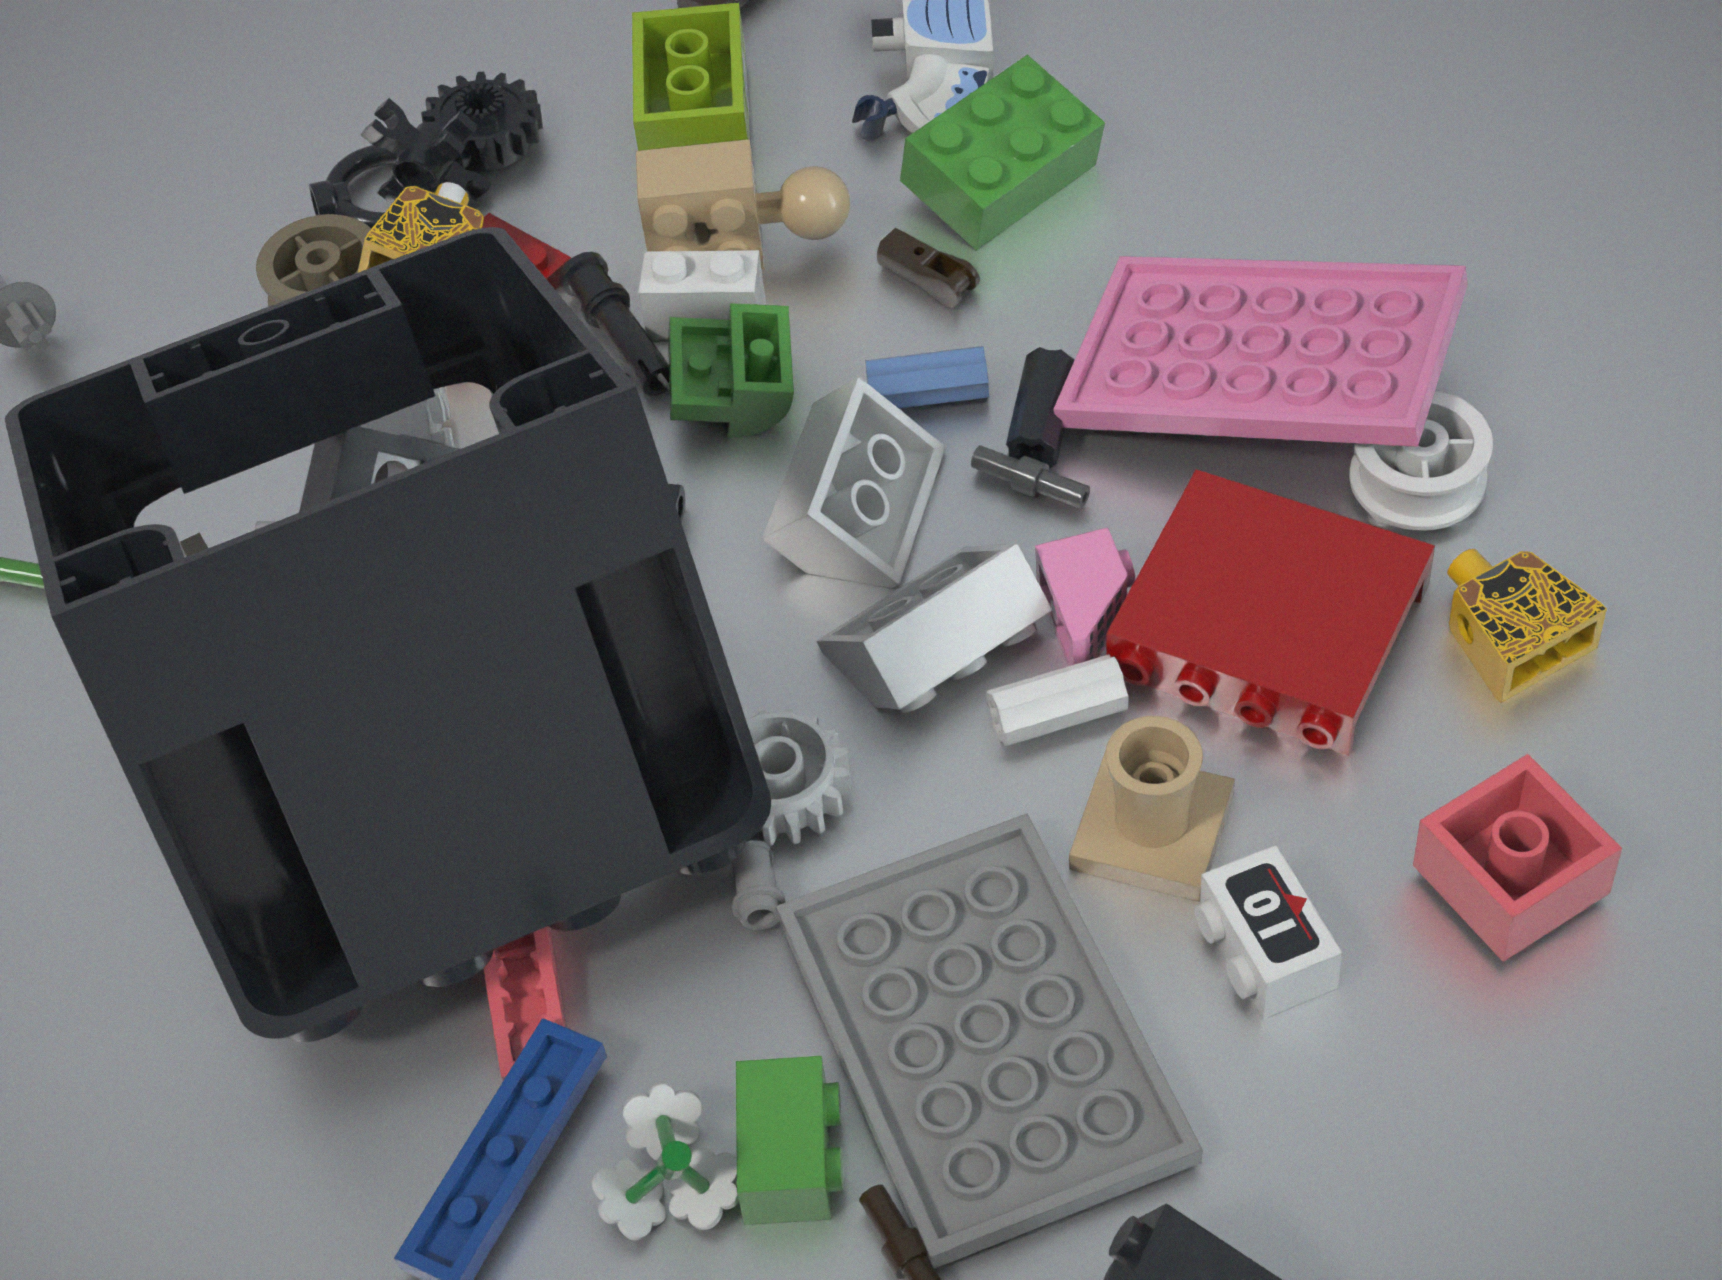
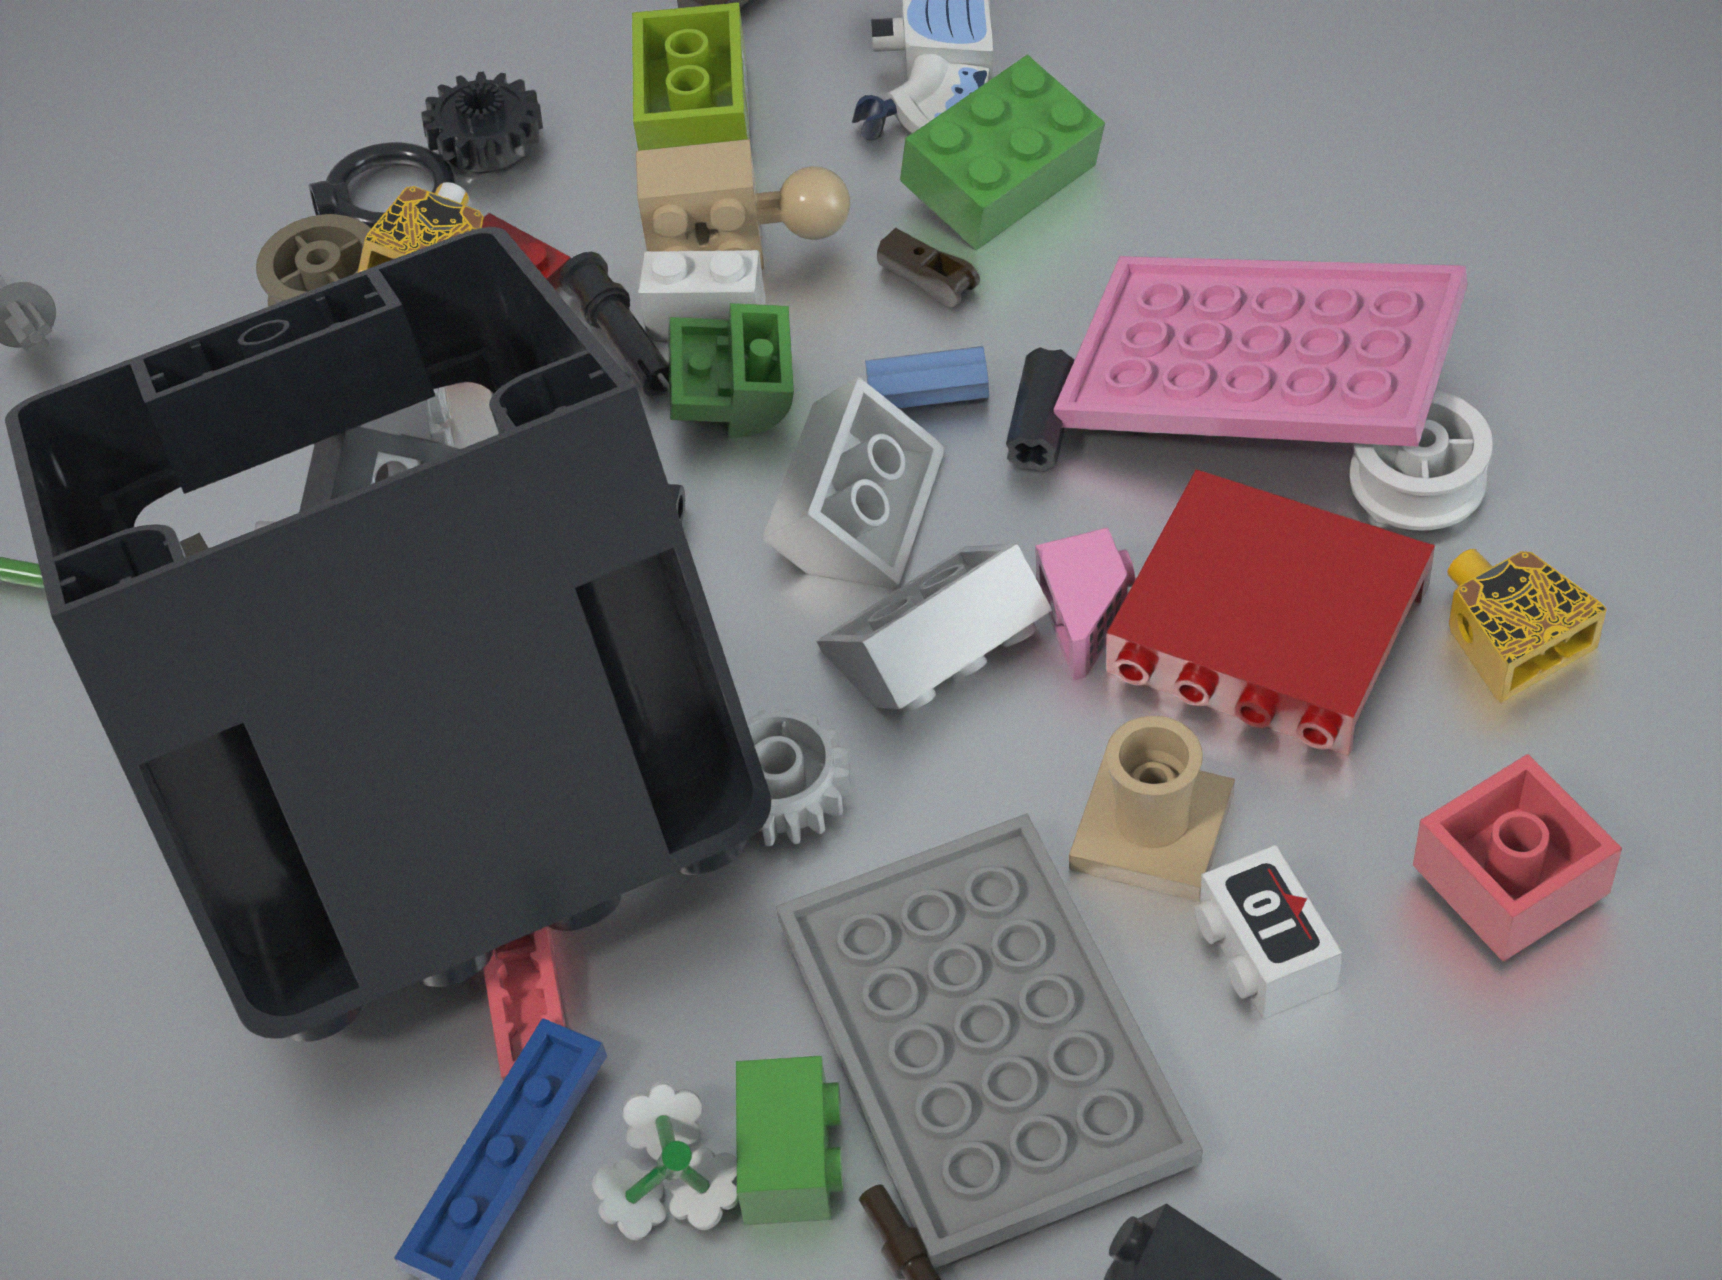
(424, 153): black pin -> none
(756, 887): light grey pin -> none
(1030, 477): dark grey bar -> none
(1057, 700): white axle -> none

